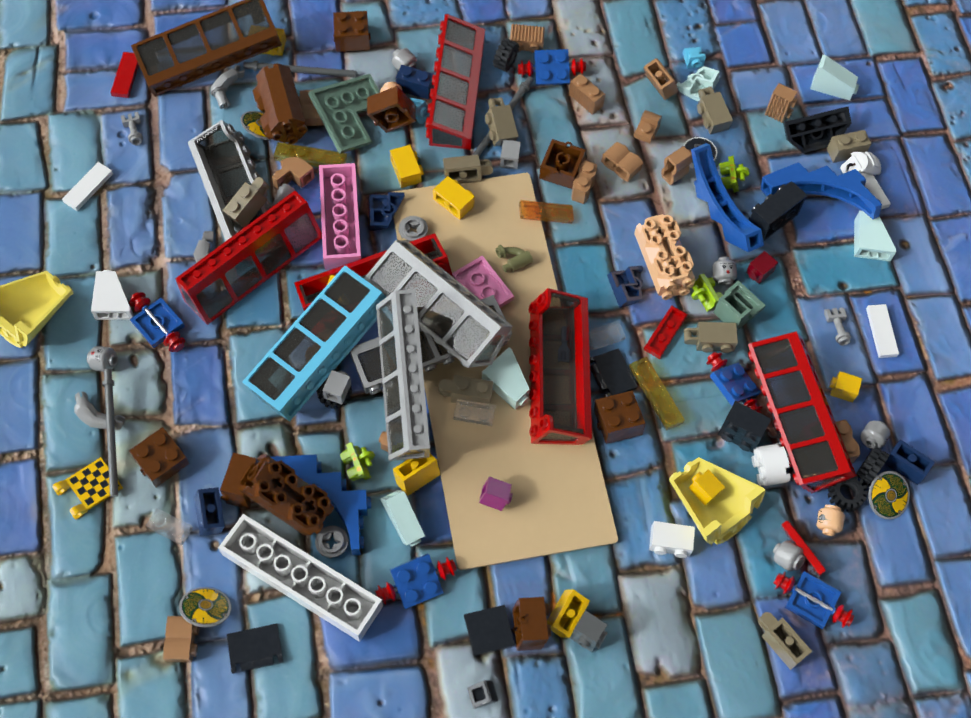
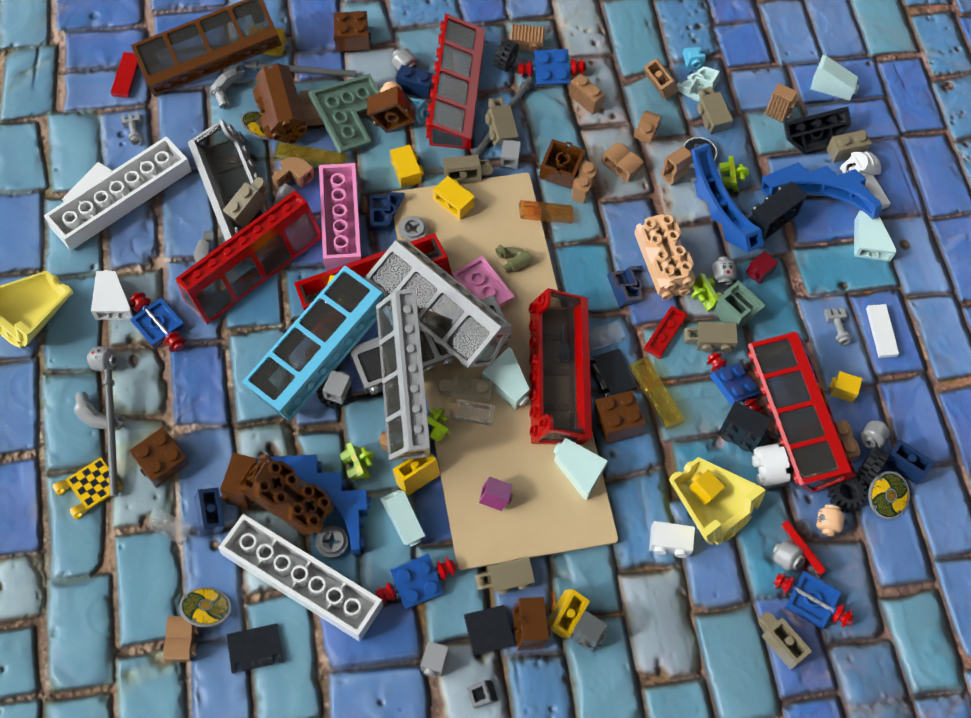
(118, 193): none -> white brick
(434, 659): none -> light grey brick
(440, 430): none -> lime hips
(507, 575): none -> dark tan brick
(579, 466): none -> light aqua slope

